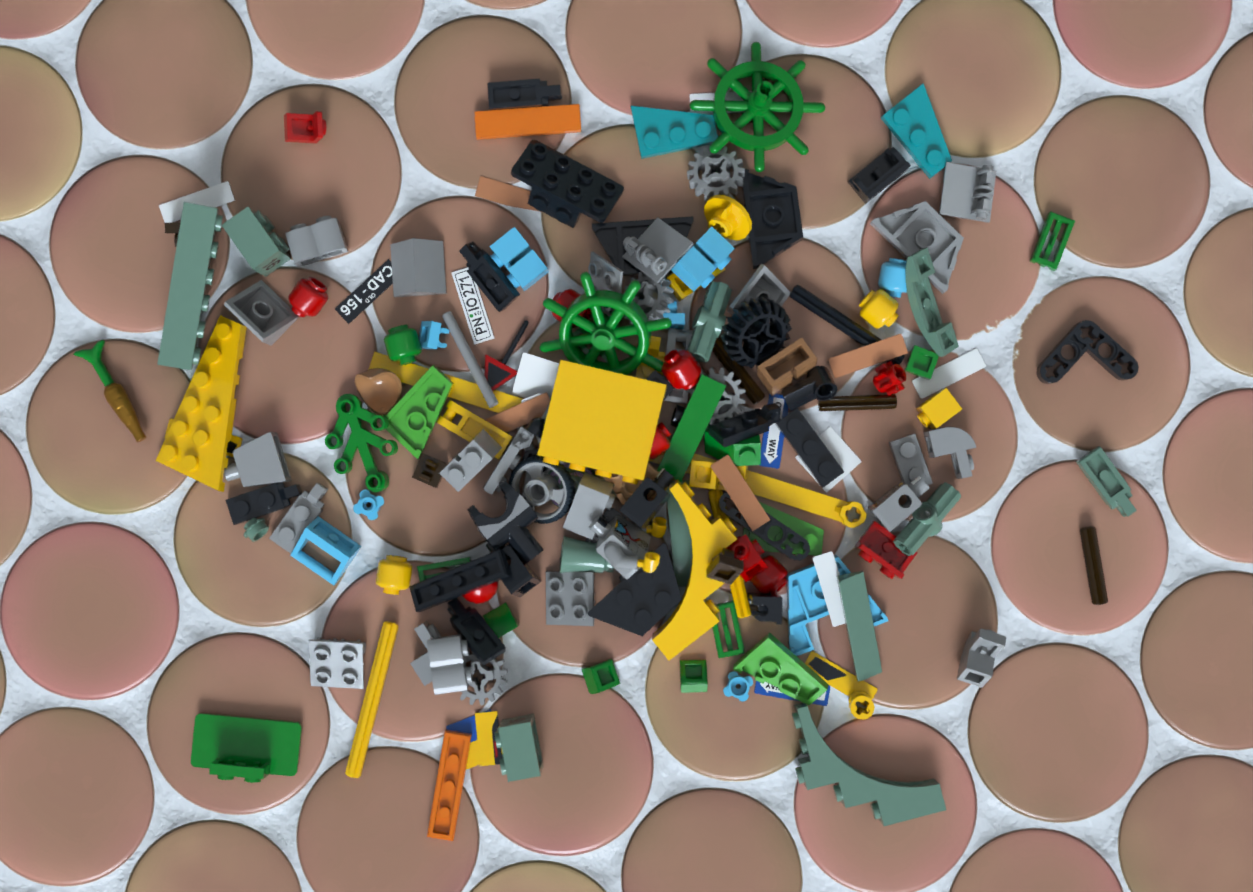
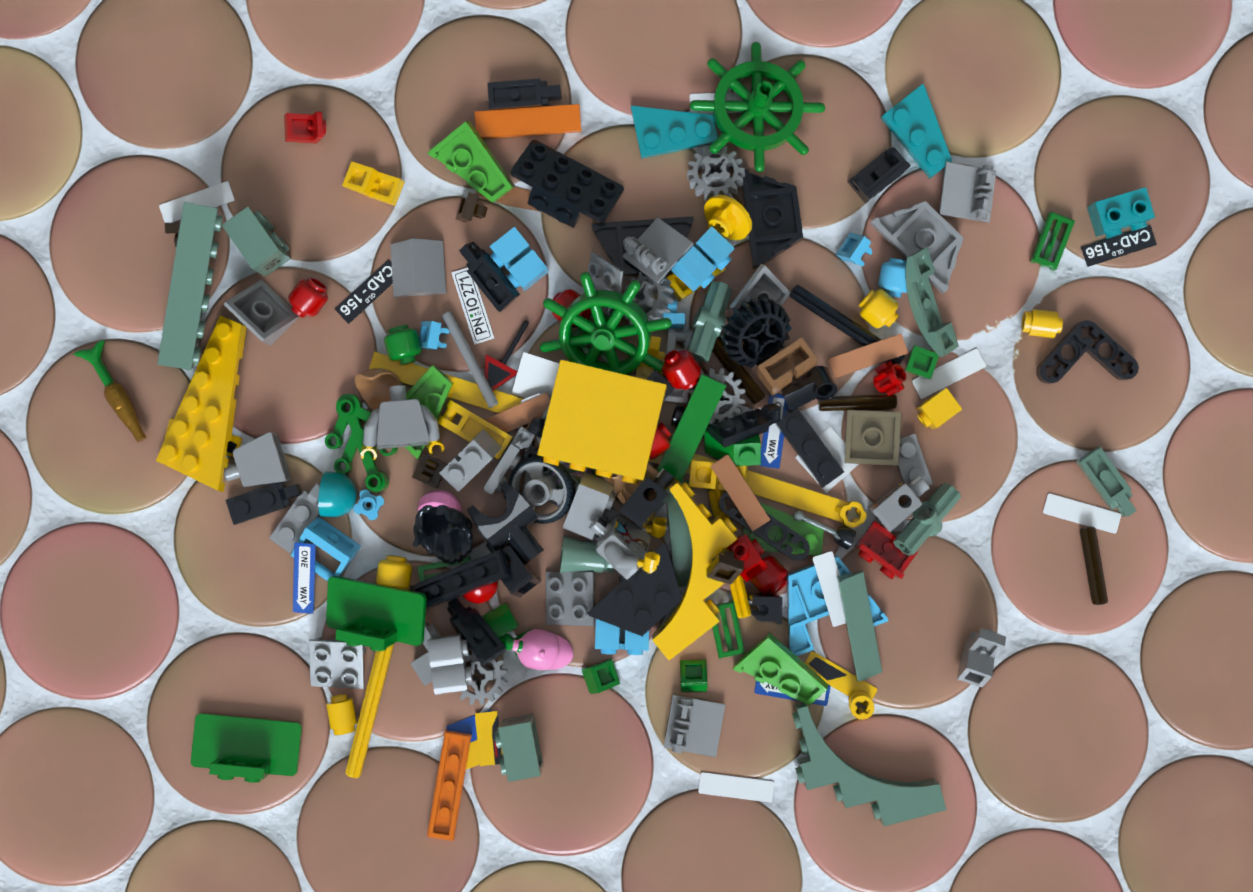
(255, 529): sand green plate -> none
(304, 578): none -> sticker
(316, 241): light grey brick -> none
(336, 495): none -> teal helmet
(341, 714): none -> yellow brick
(373, 183): none -> yellow slope
(374, 613): none -> green bracket
(400, 425): none -> light grey torso
(443, 527): none -> black hair
(469, 208): none -> dark brown tile
(472, 160): none -> bright green wing
(539, 649): none -> bright pink hair
(612, 638): none -> medium azure piece
(694, 726): none -> light grey hinge
(736, 787): none -> white sticker
(742, 692): medium azure plate -> none
(842, 536): none -> hinge
(854, 248): none -> medium azure tile
(873, 437): none -> dark tan plate
(953, 442): light grey brick -> none
(1041, 323): none -> yellow brick
(1082, 513): none -> white sticker
(1118, 246): none -> black sticker
(1121, 212): none -> teal brick

